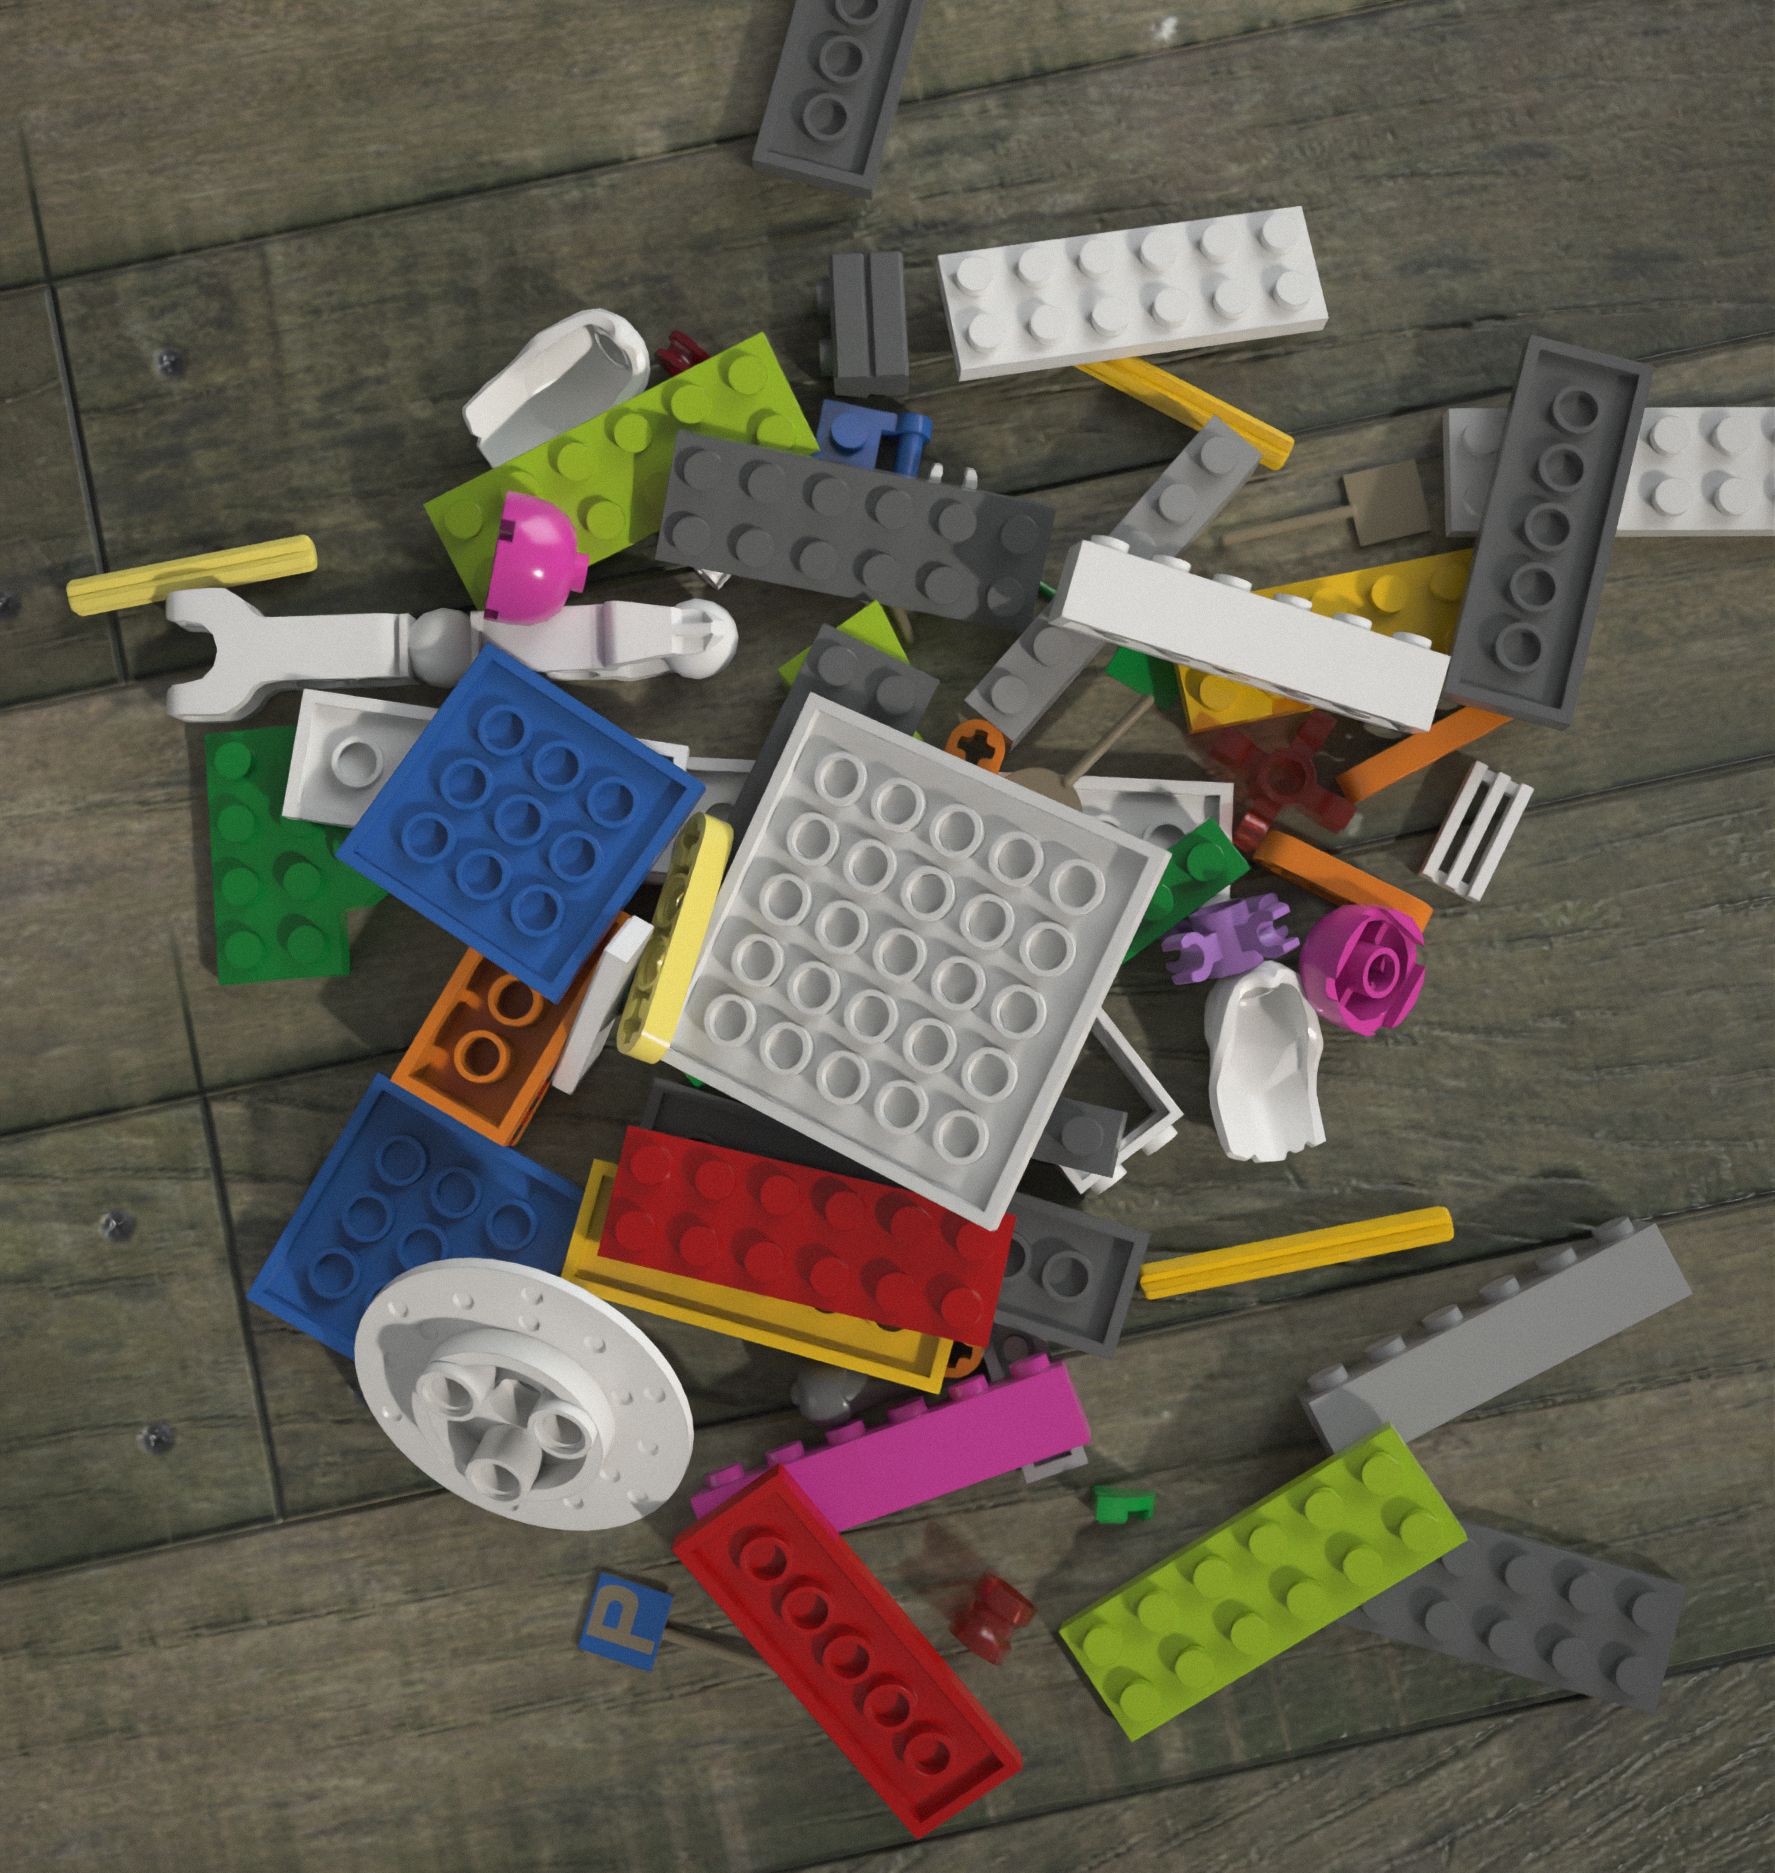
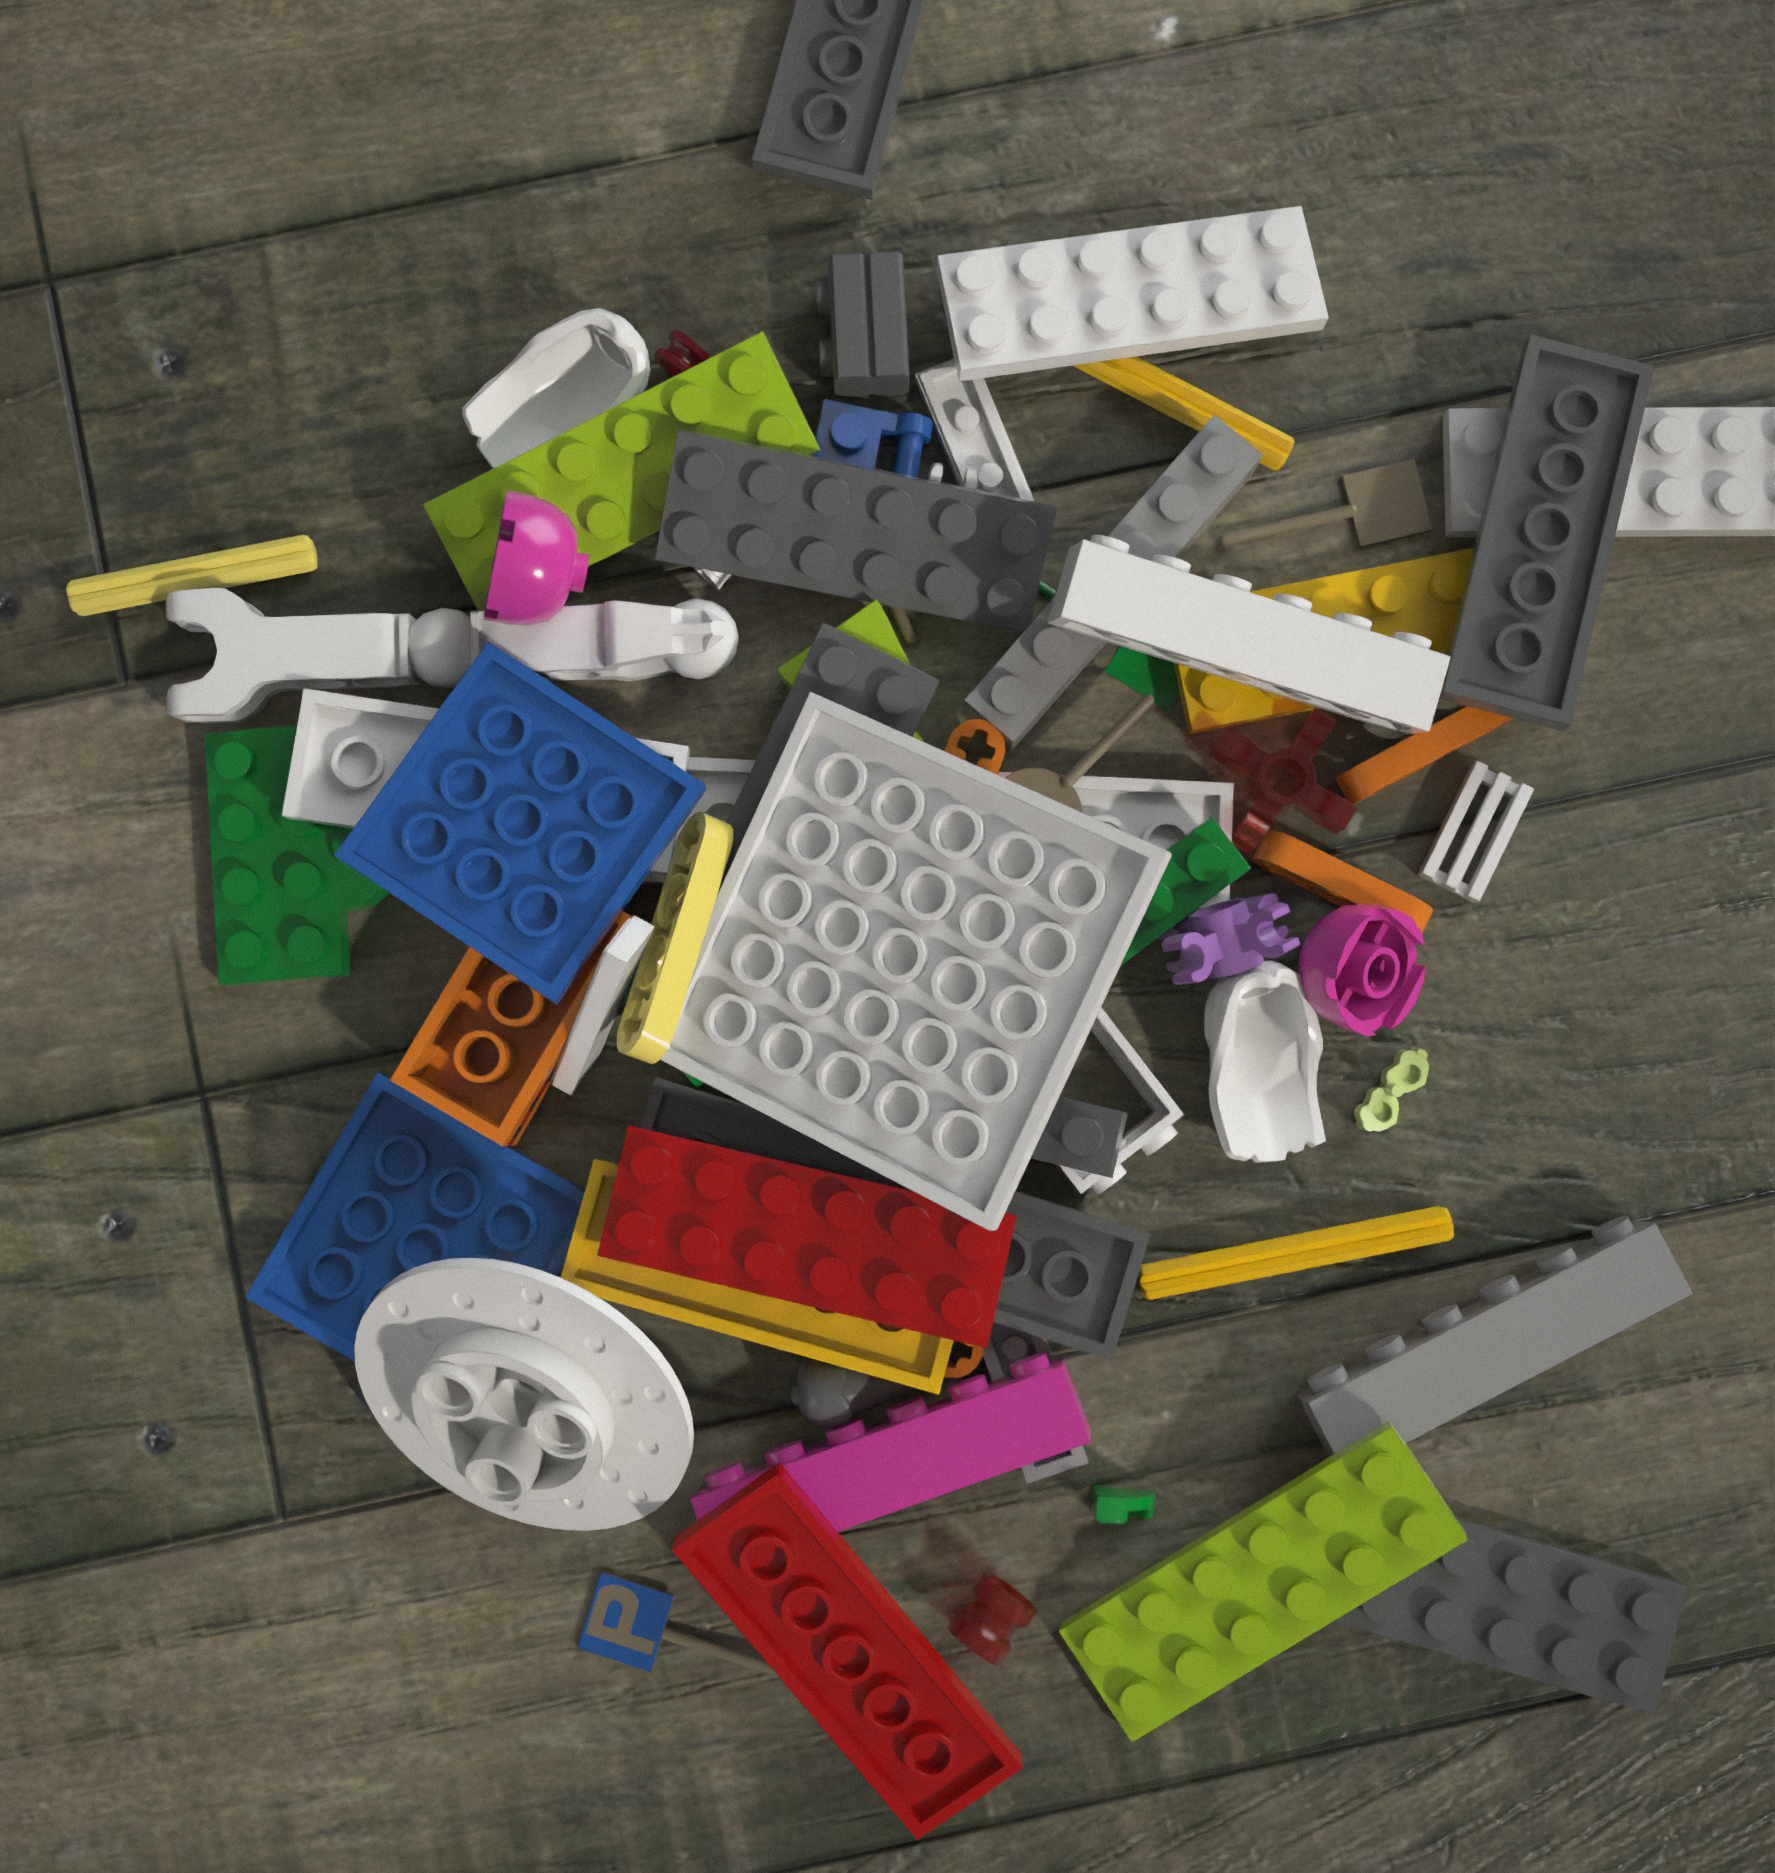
(971, 430): none -> white tile
(1402, 1076): none -> yellowish green piece

